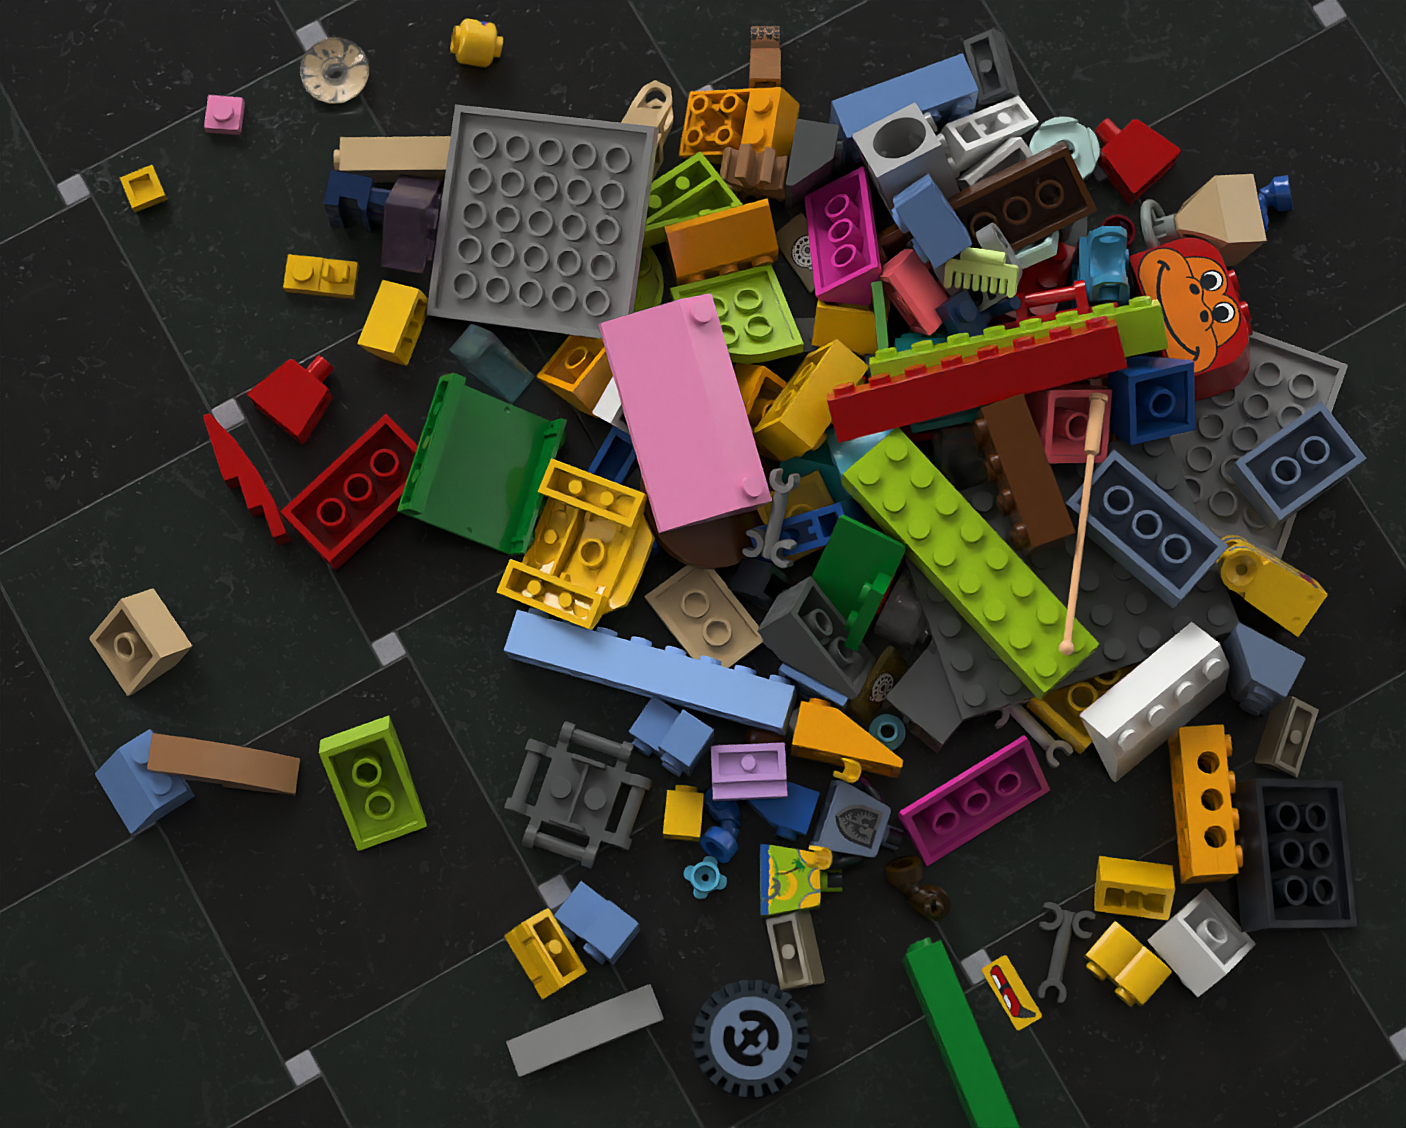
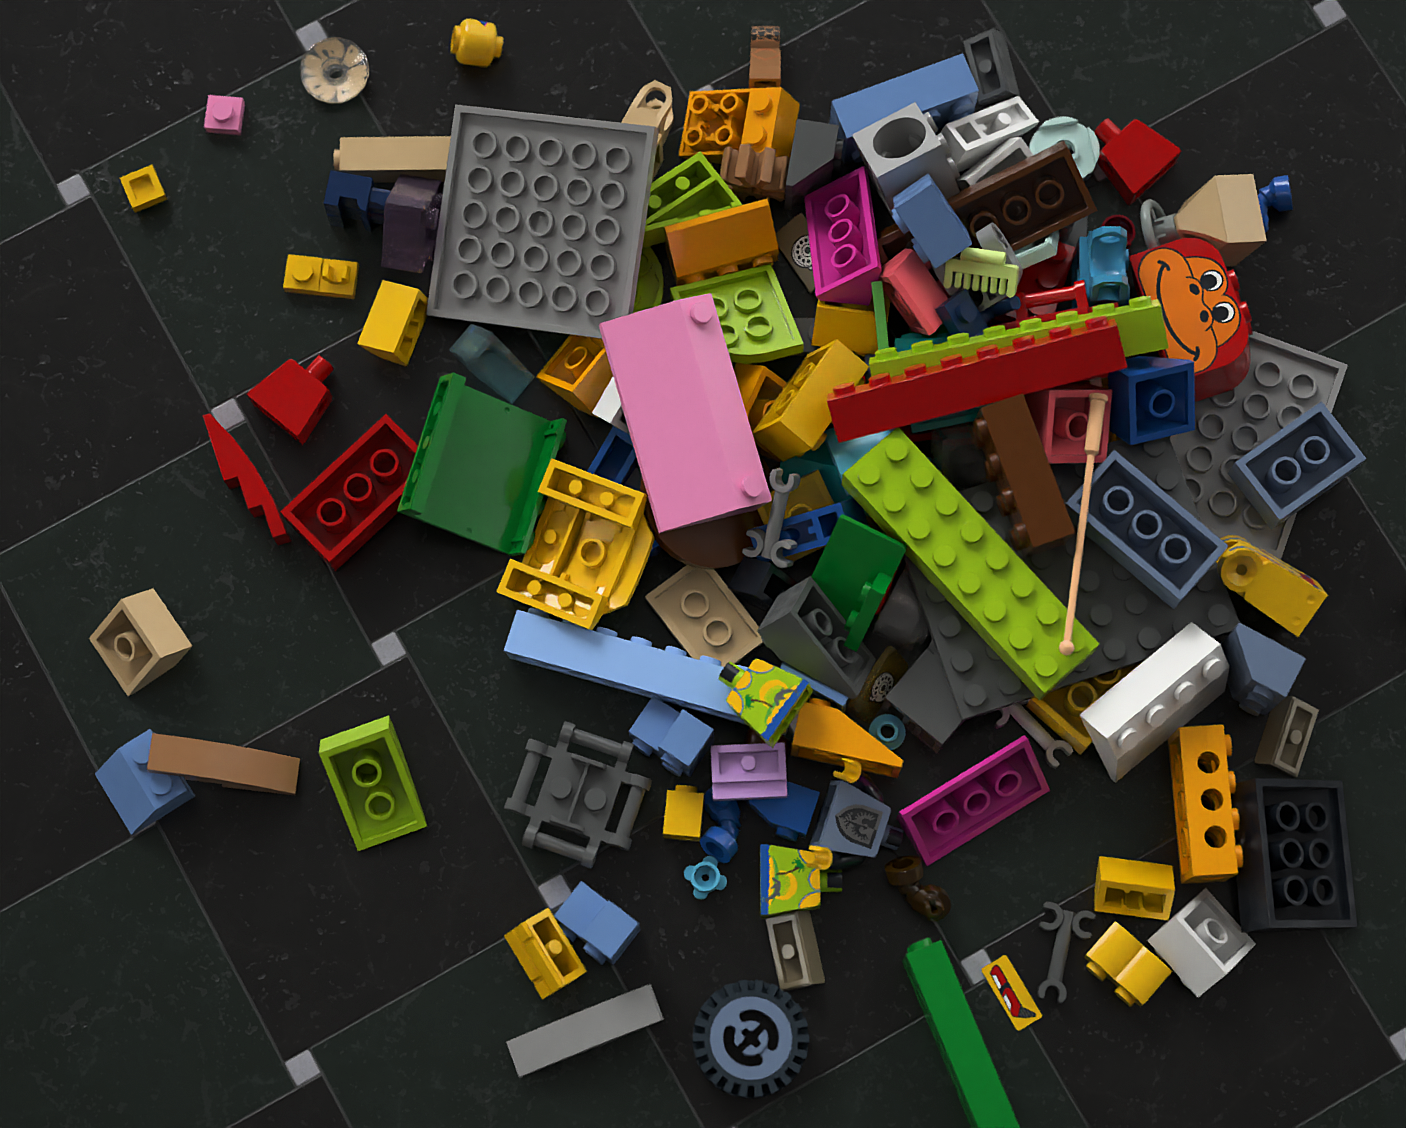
(765, 697): none -> torso

